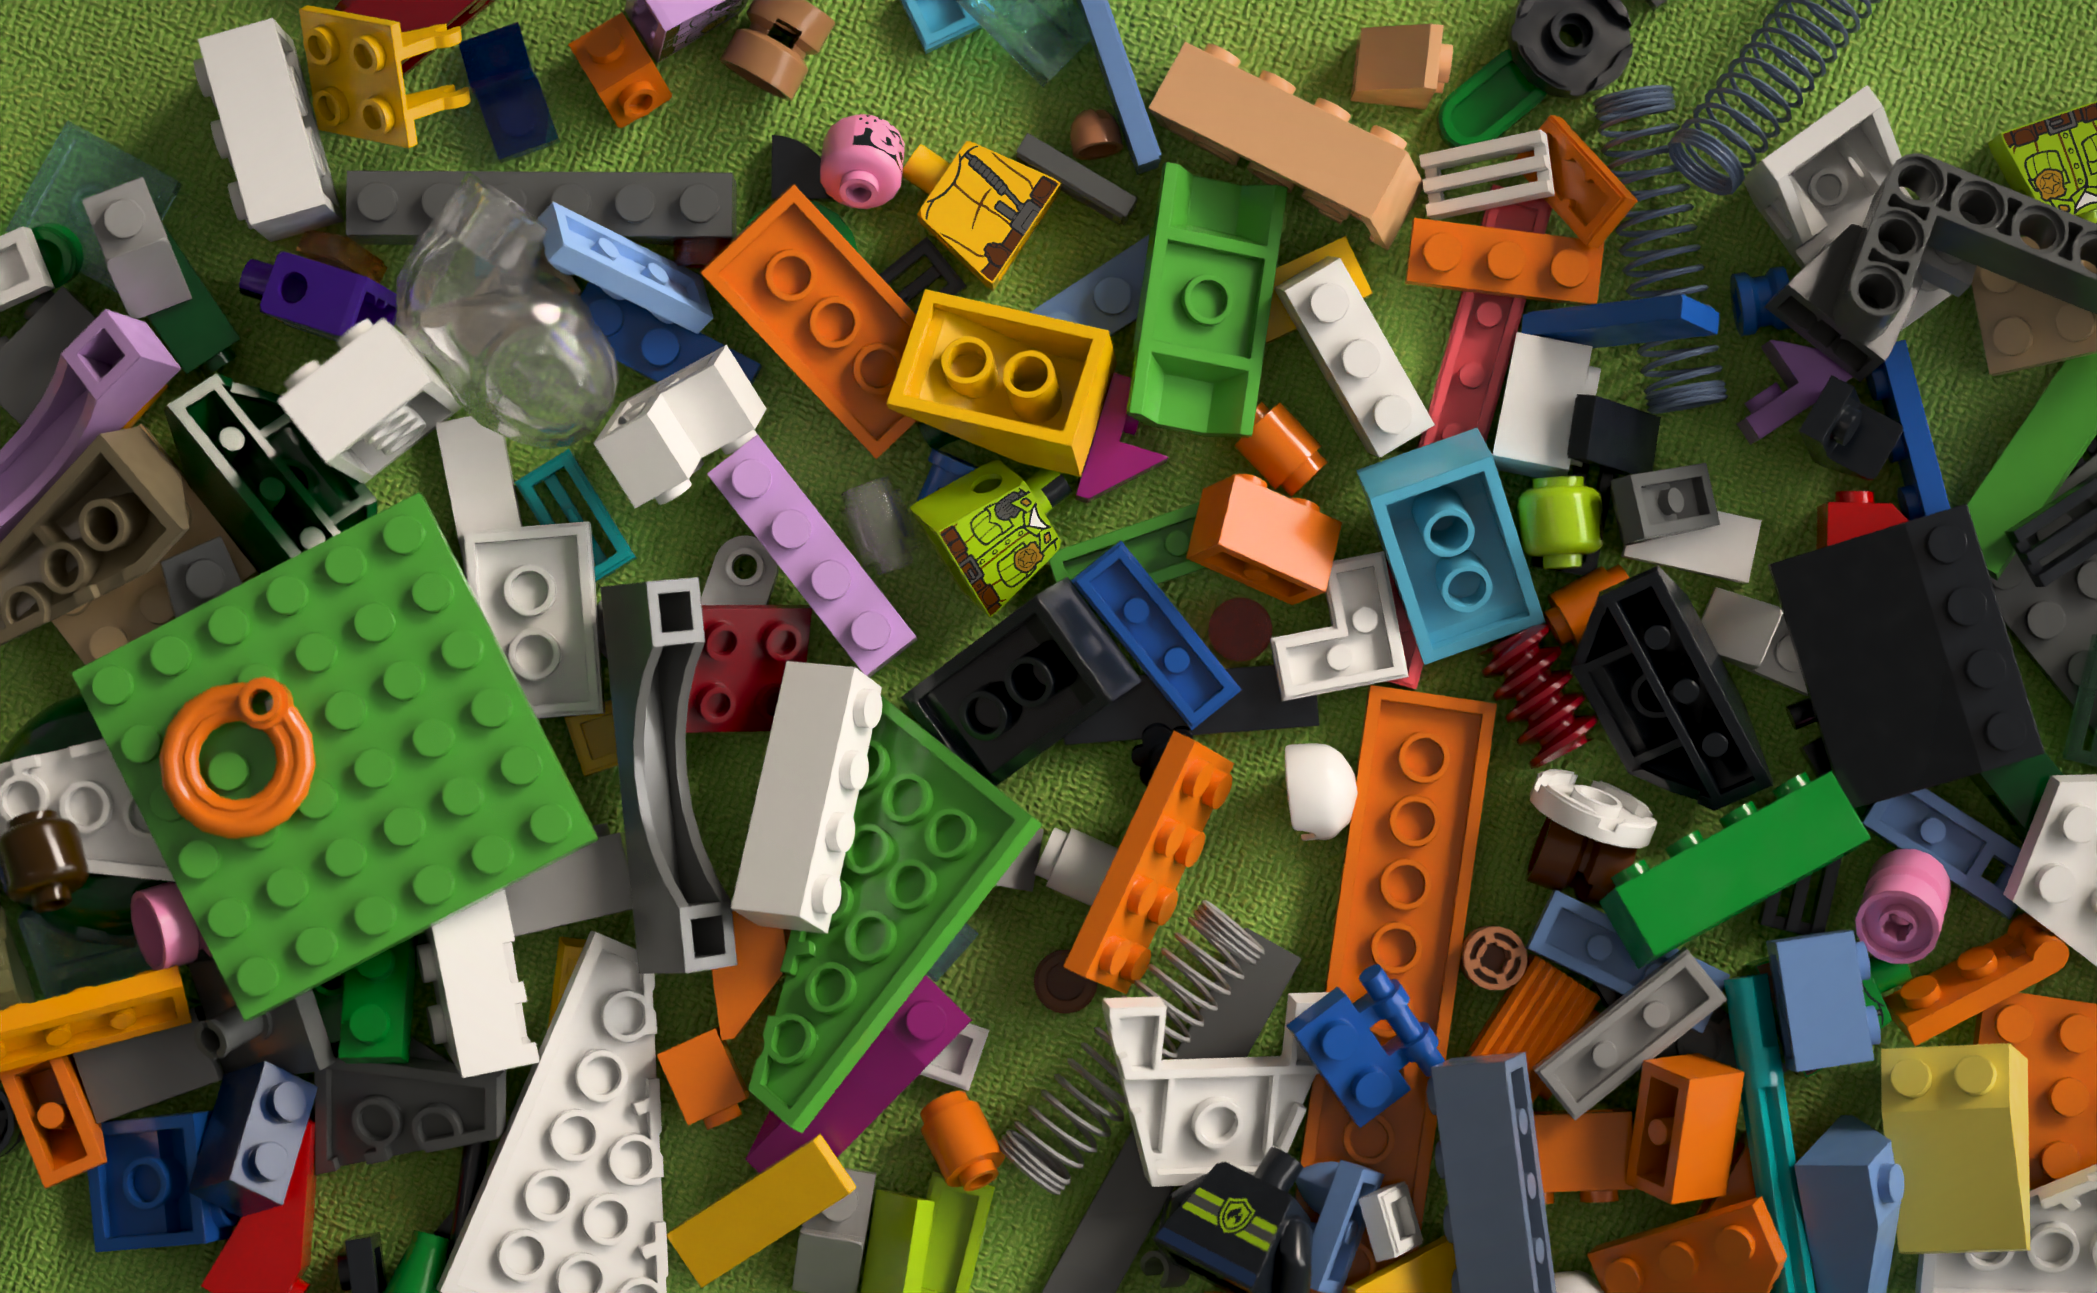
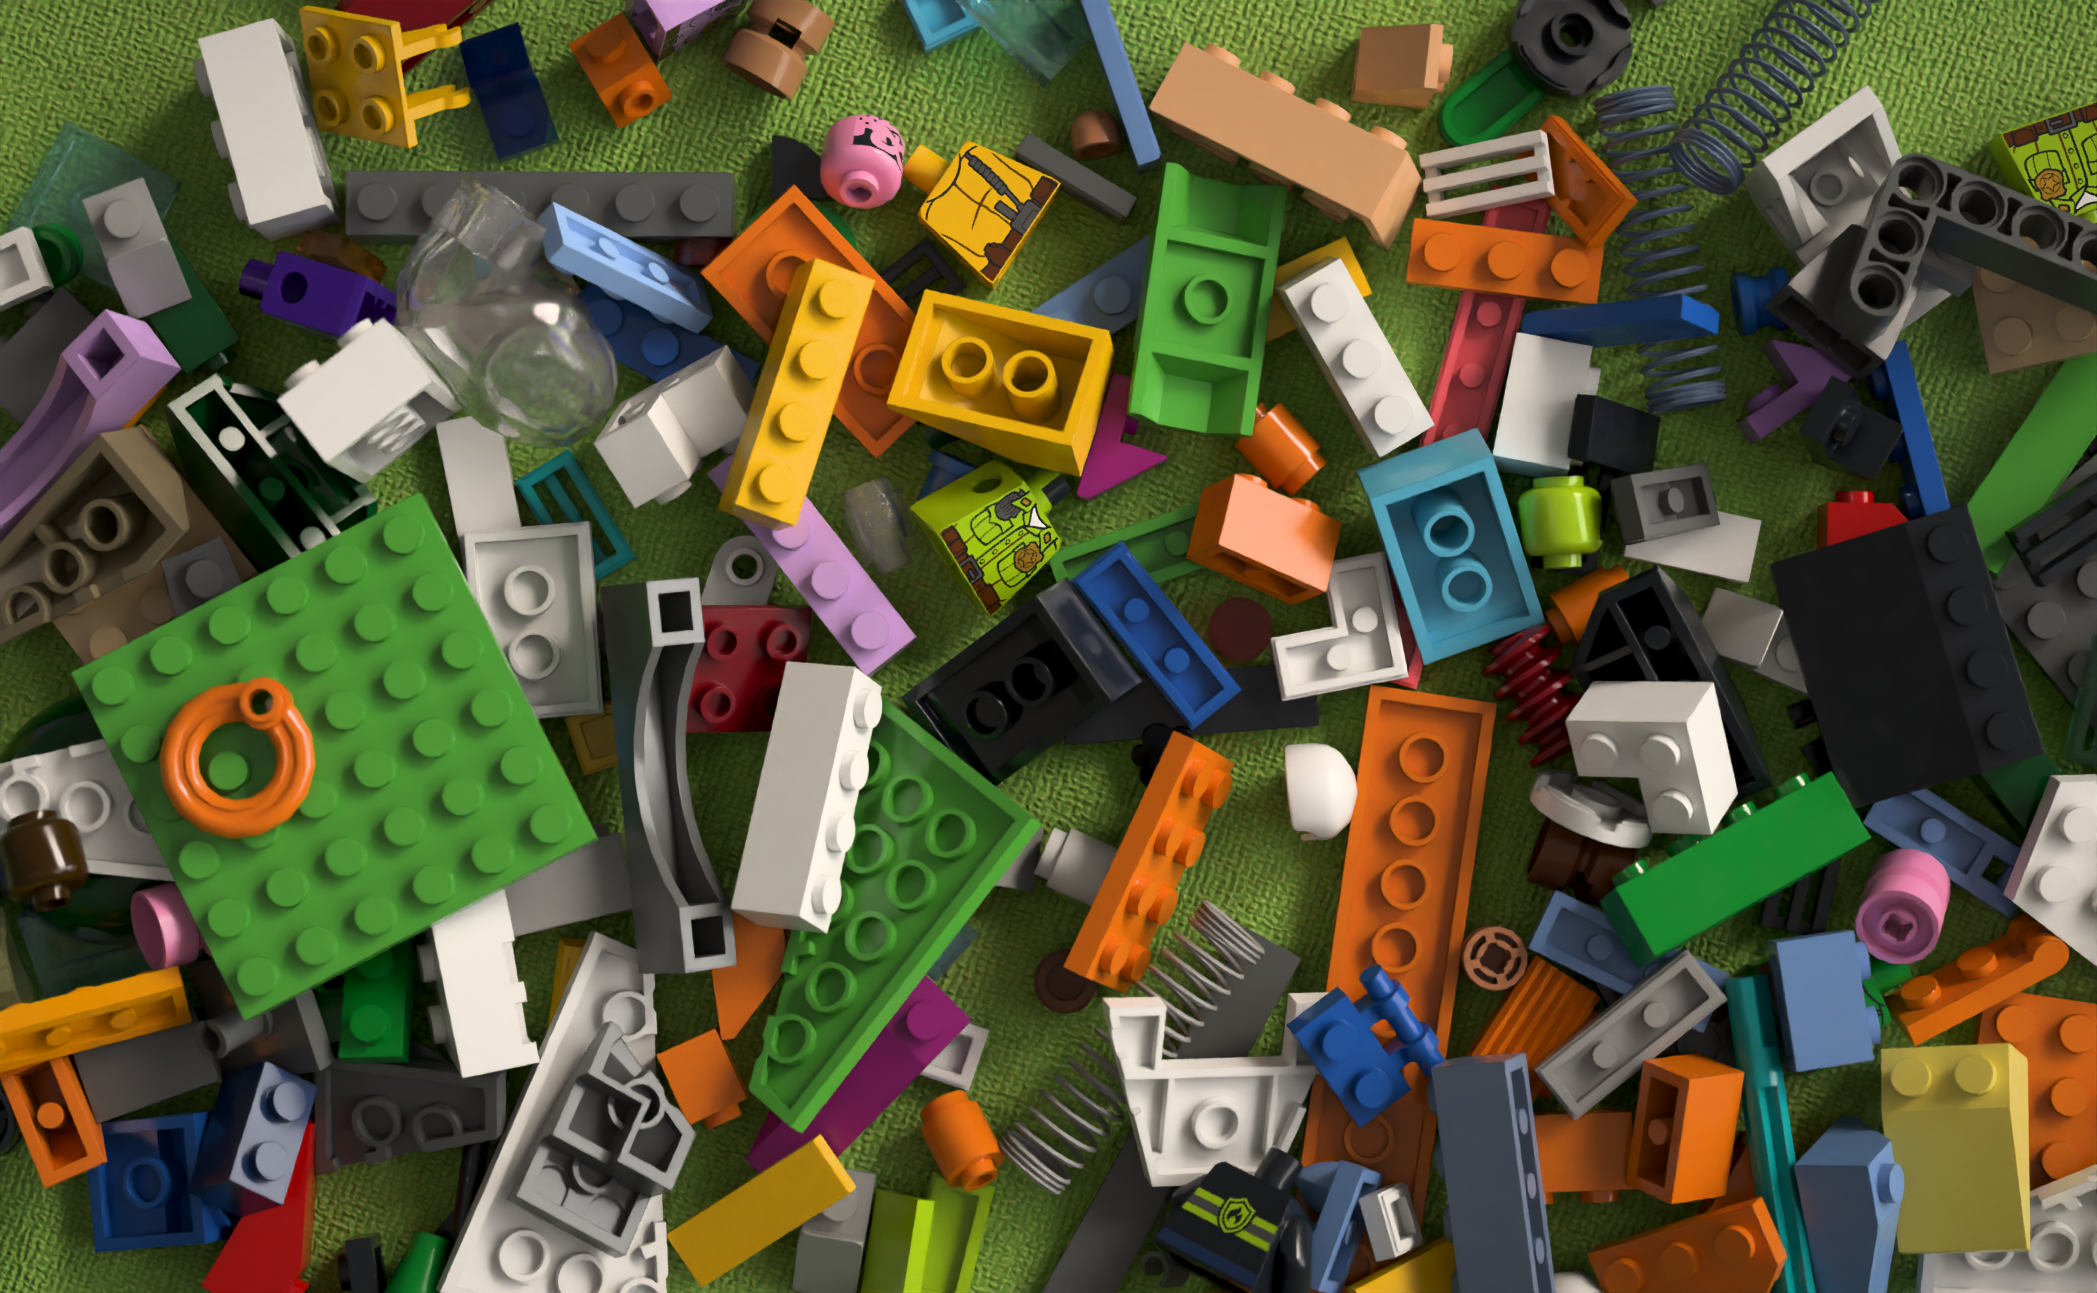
(604, 1148): none -> dark grey slope
(796, 395): none -> yellow brick
(1664, 737): none -> white brick

